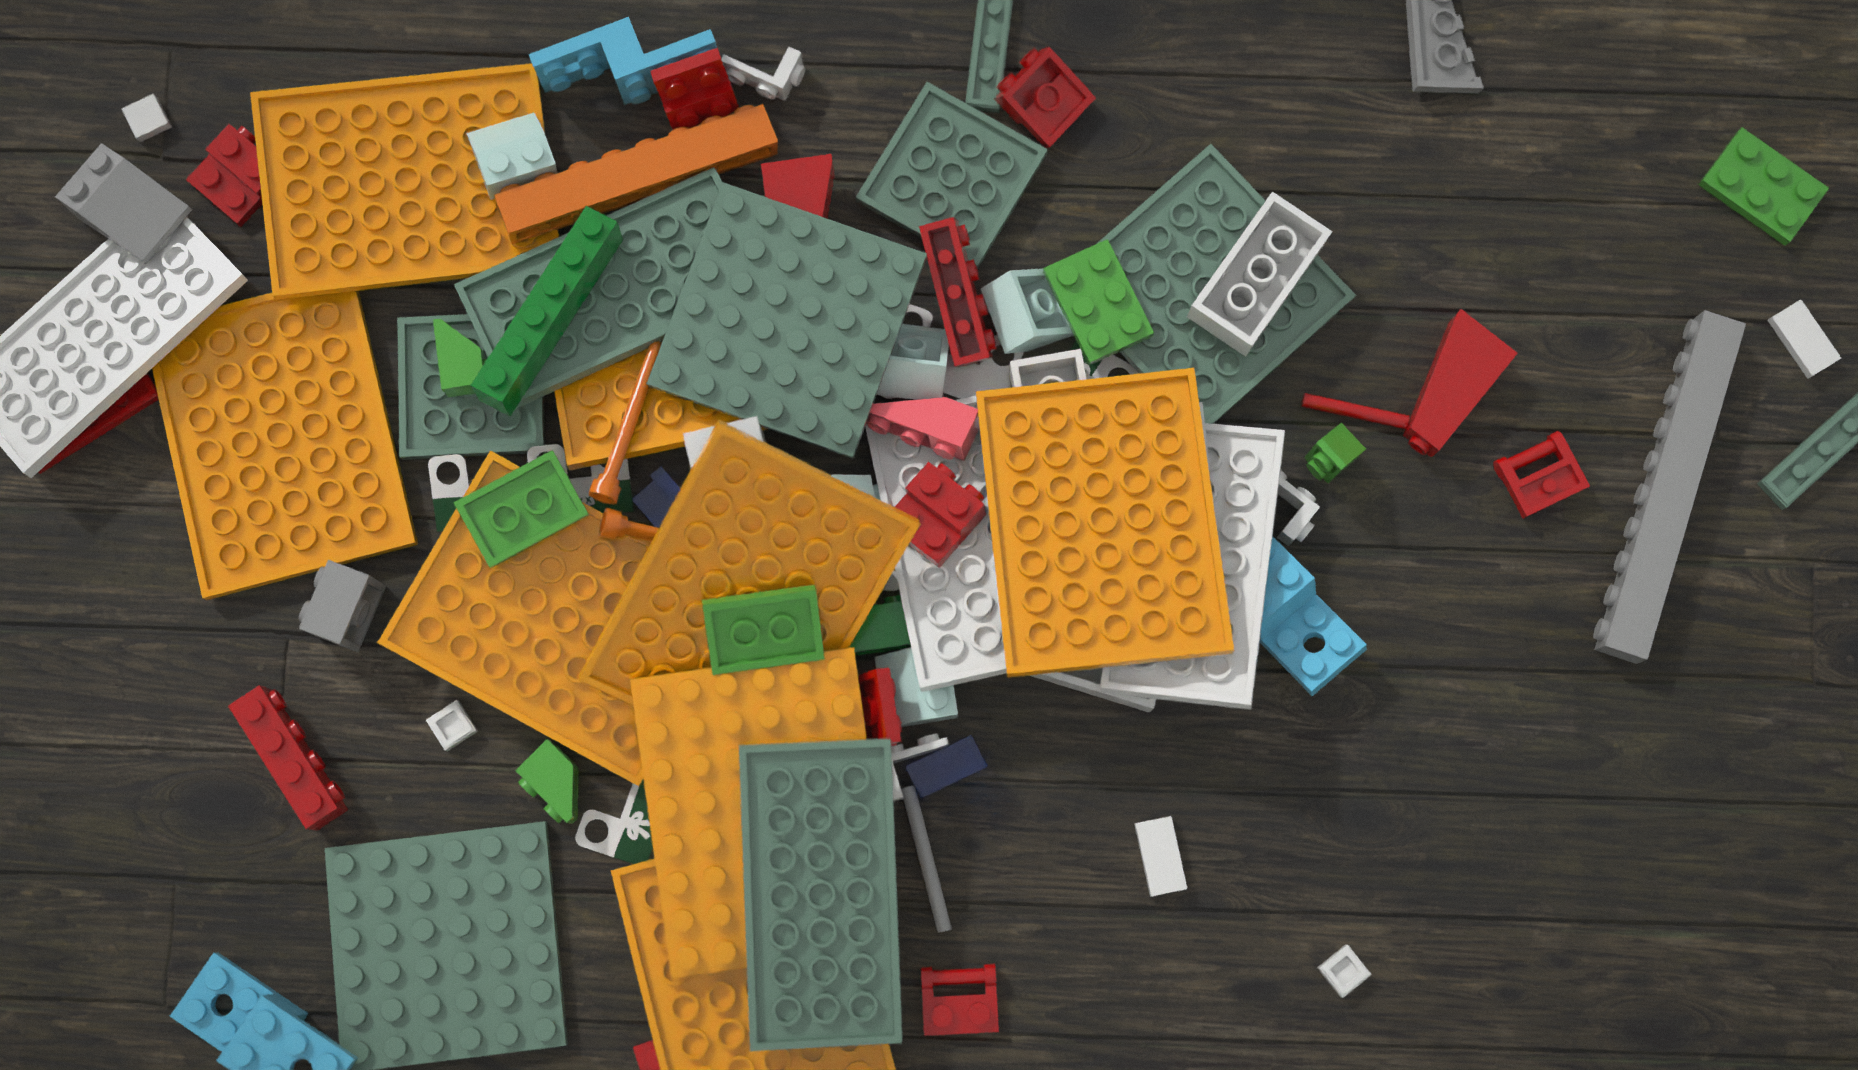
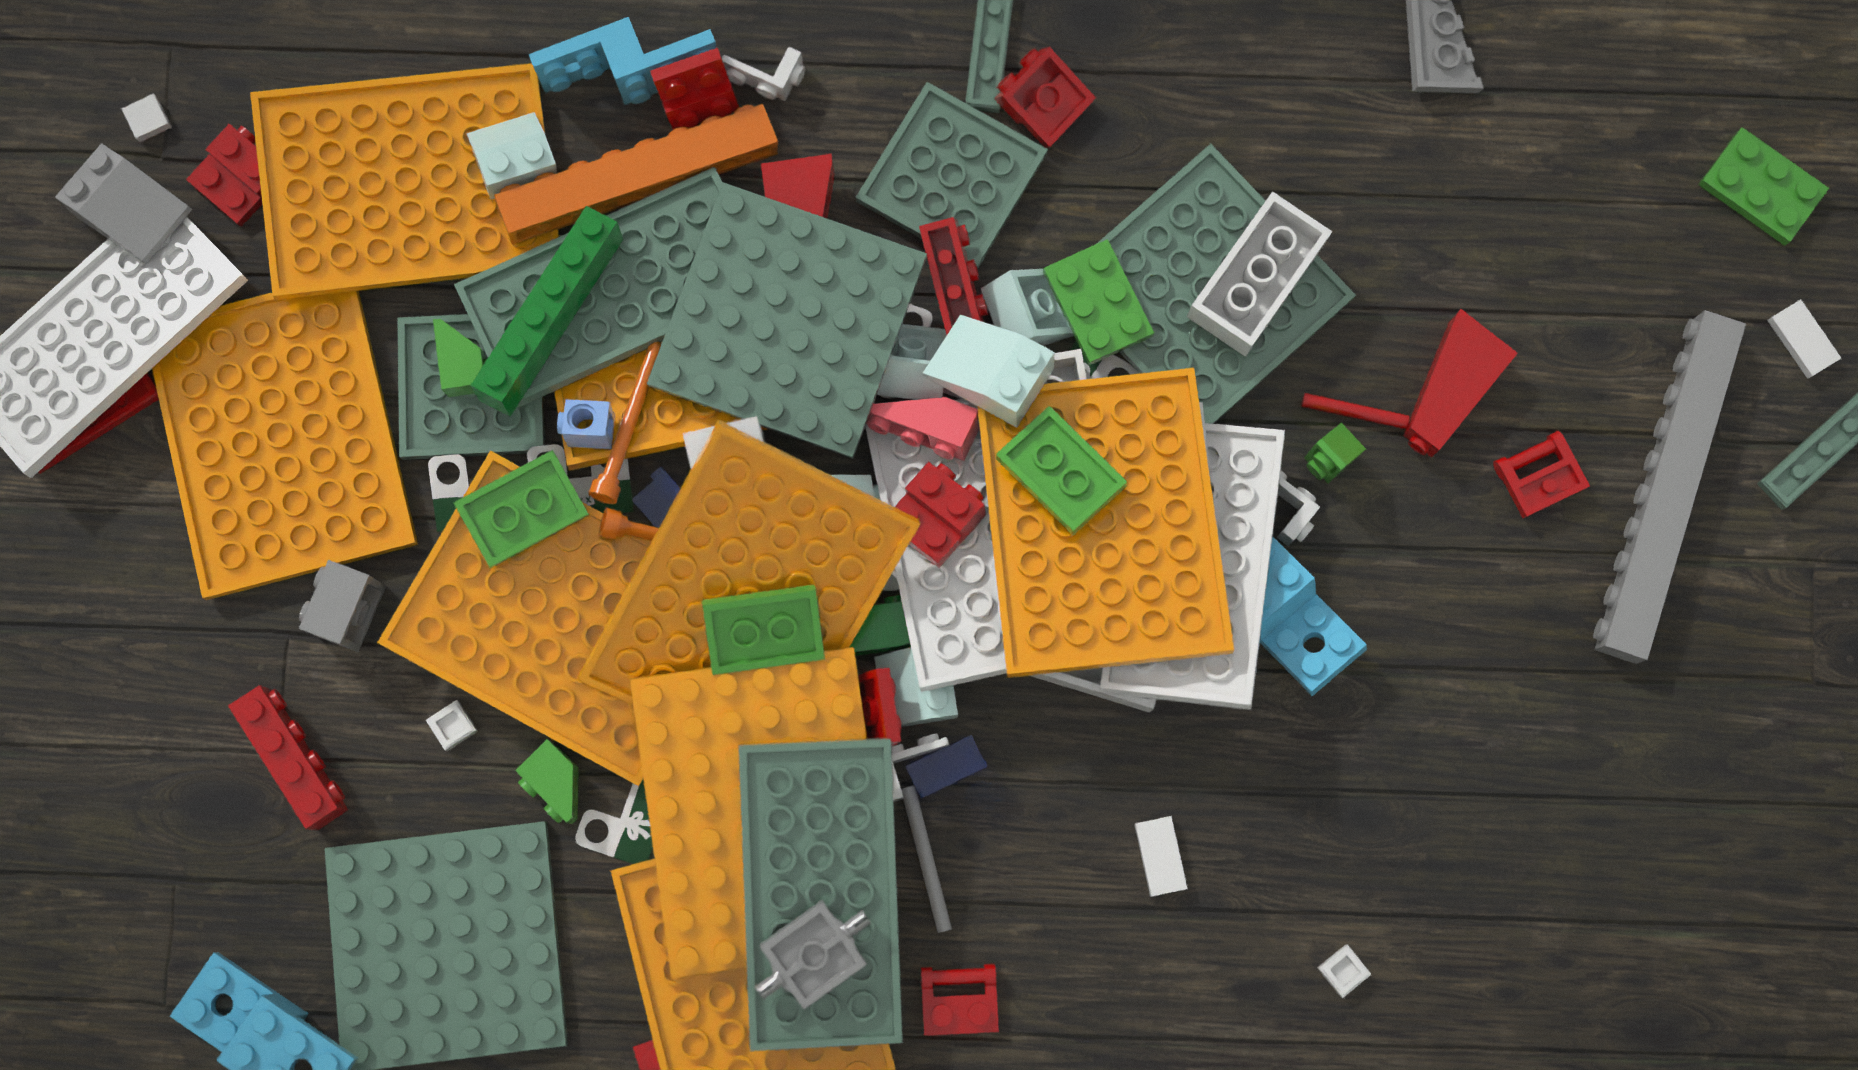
(598, 434): none -> light blue brick
(812, 954): none -> light grey plate
(991, 368): none -> light aqua slope
(1061, 470): none -> bright green plate

